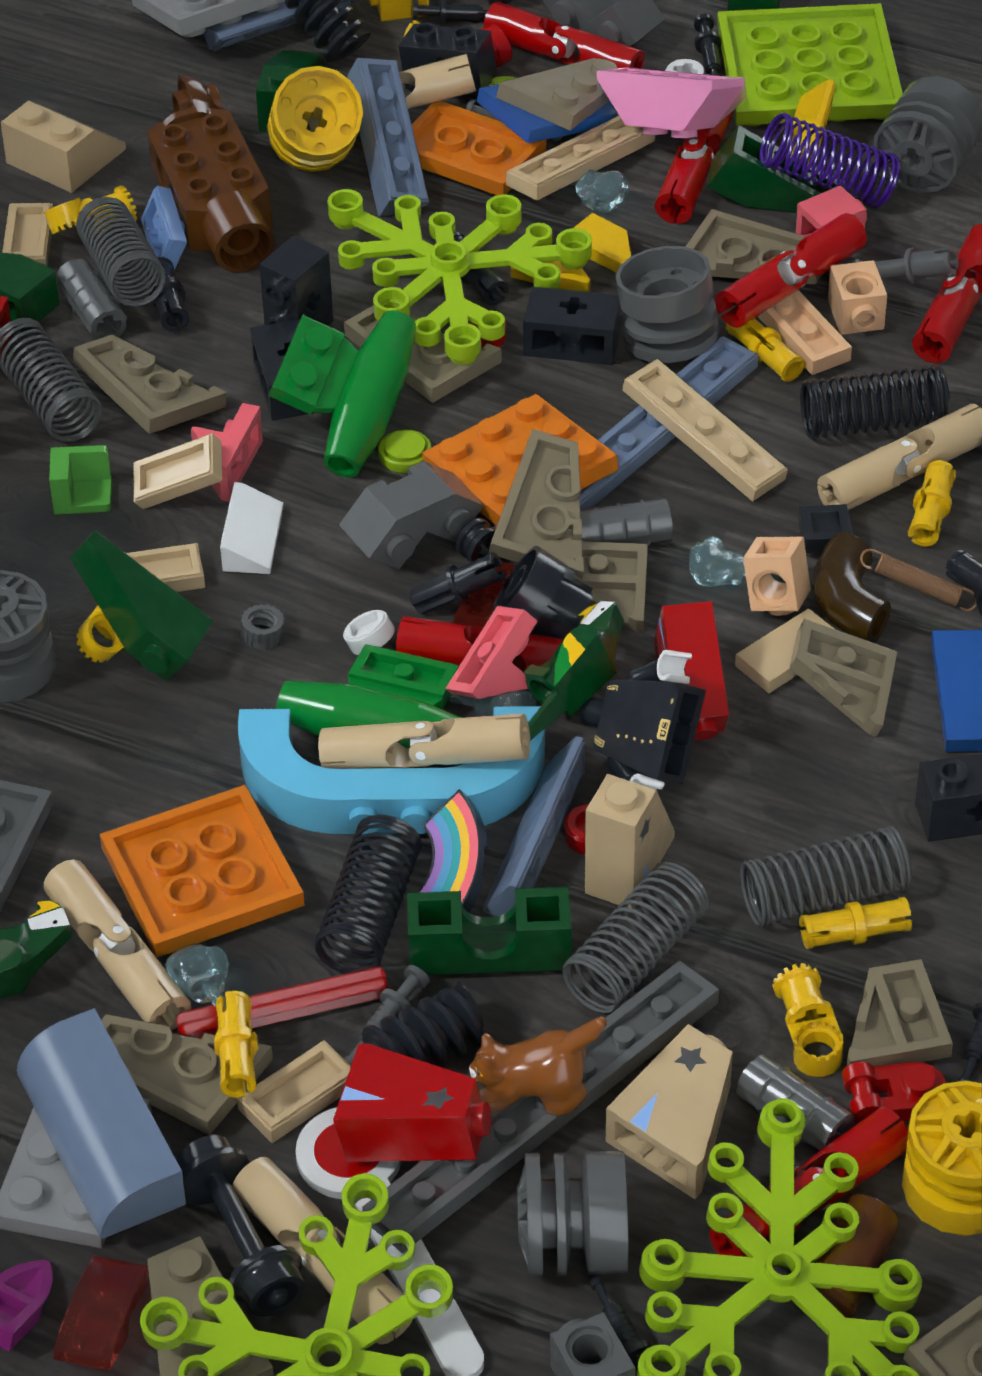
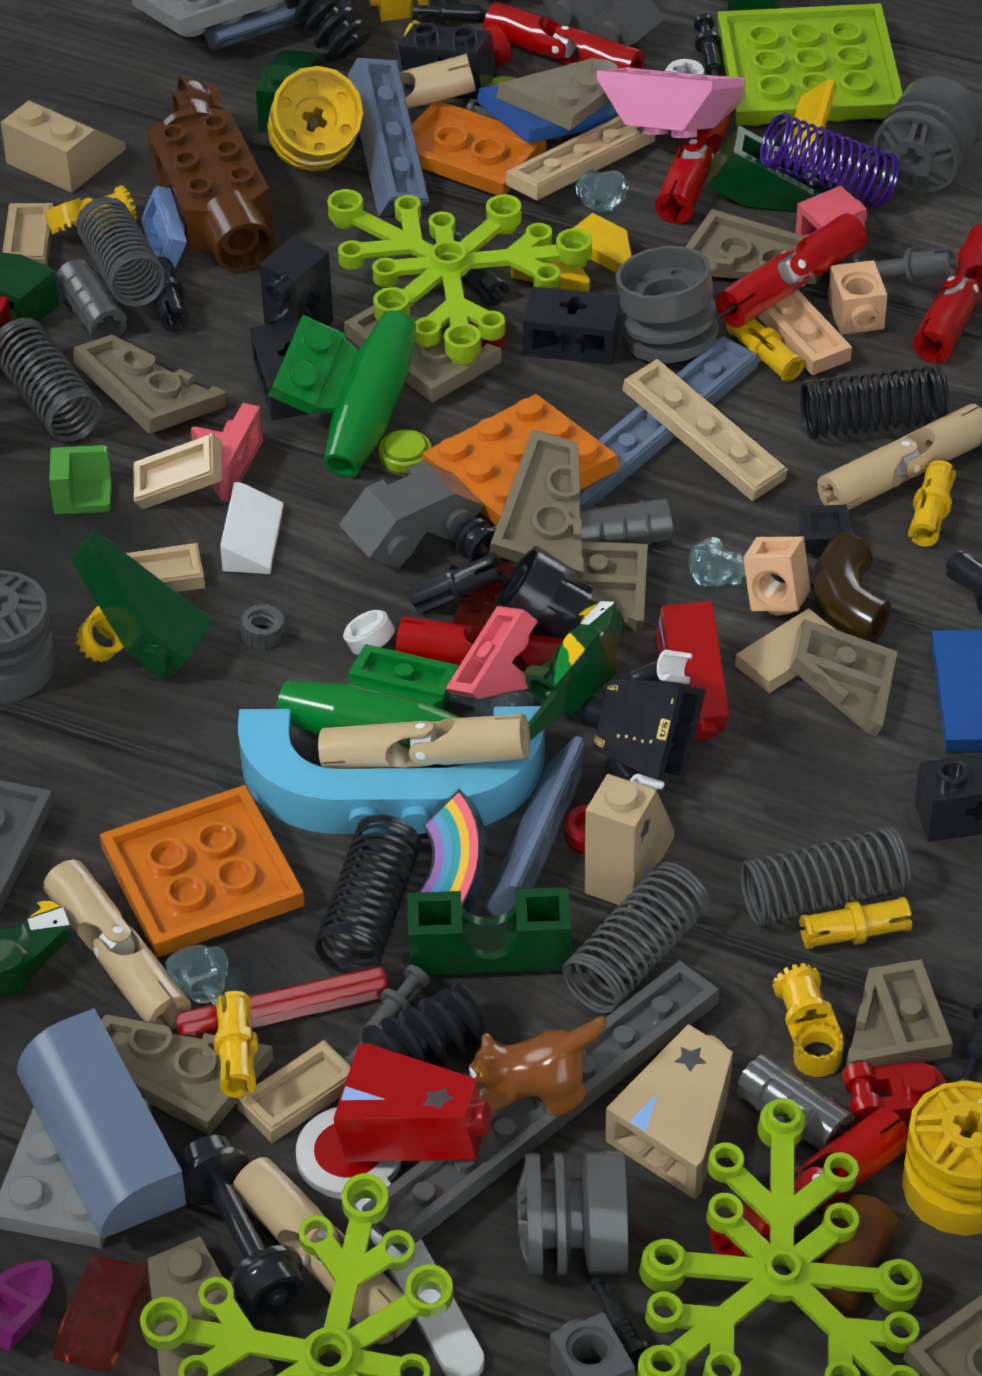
(918, 579): medium nougat piece -> none

